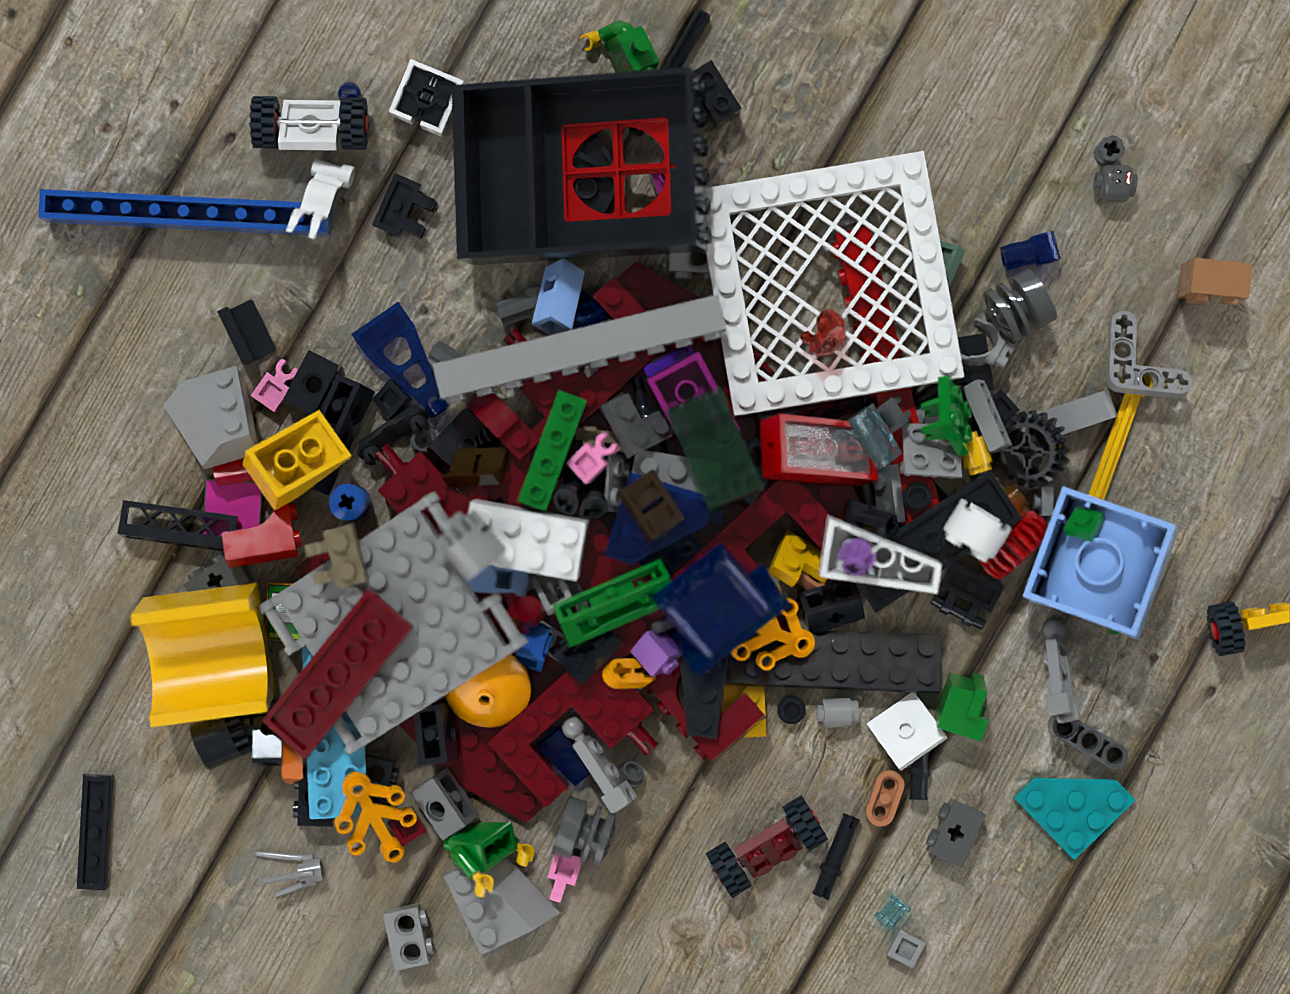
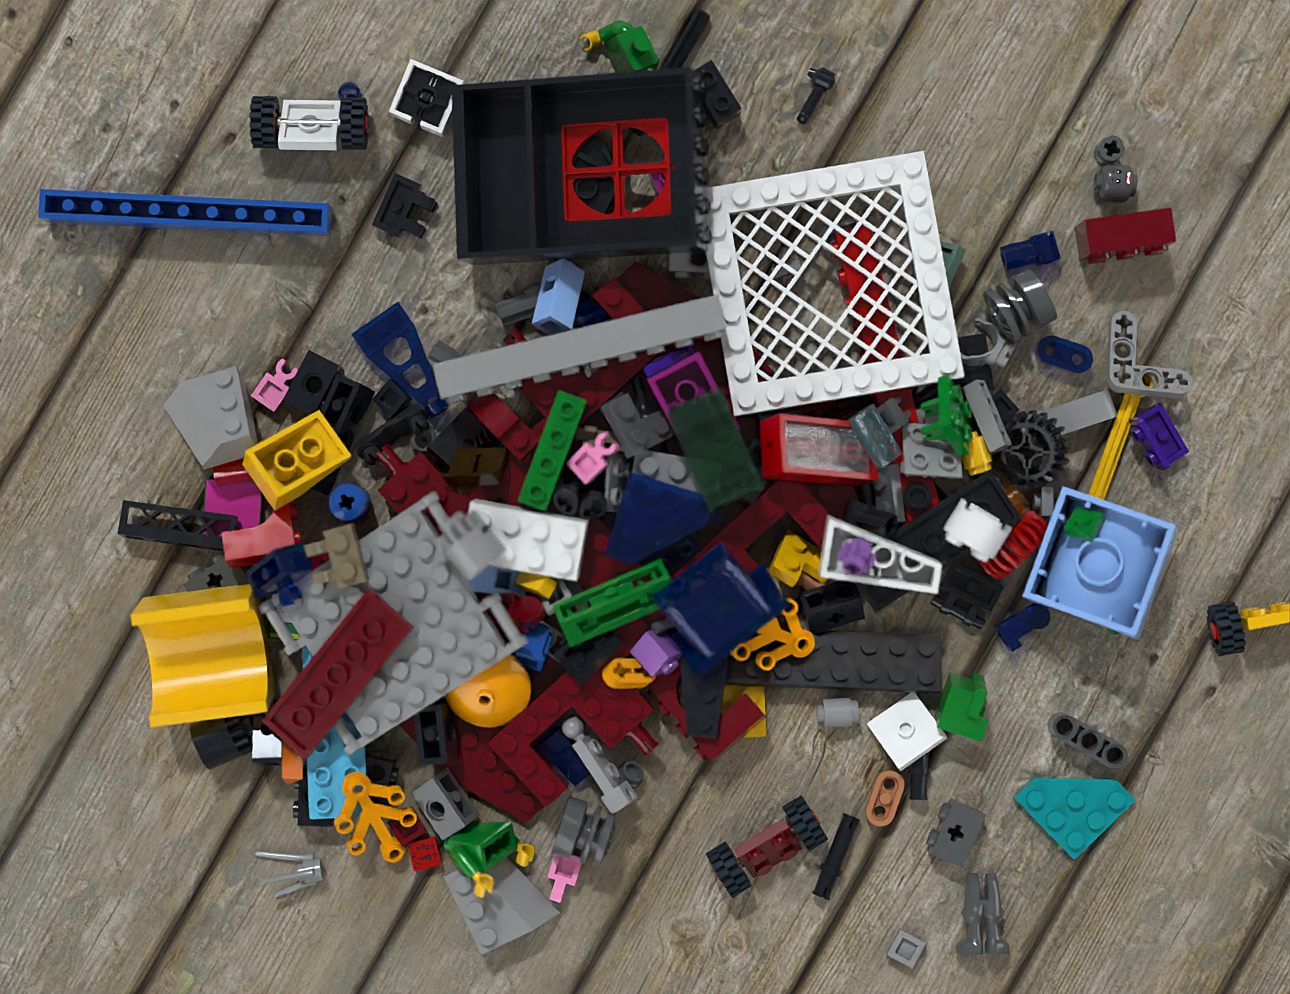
(95, 831): black tile -> none
(247, 332): black panel -> none
(279, 572): none -> clear blue brick
(321, 192): white flag -> none
(400, 937): light grey brick -> none
(424, 853): none -> red tile
(536, 584): none -> yellow piece
(642, 493): dark brown piece -> none
(783, 272): none -> light grey tile
(791, 709): black plate -> none
(822, 81): none -> black piece
(829, 336): clear red hair -> none
(883, 915): clear light blue bush -> none
(979, 907): none -> dark grey piece
(1022, 622): none -> clear blue leg
(1061, 701): light grey plate -> none
(1063, 354): none -> clear blue plate
(1125, 235): none -> dark red brick
(1158, 437): none -> dark purple bracket
(1217, 279): medium nougat brick -> none

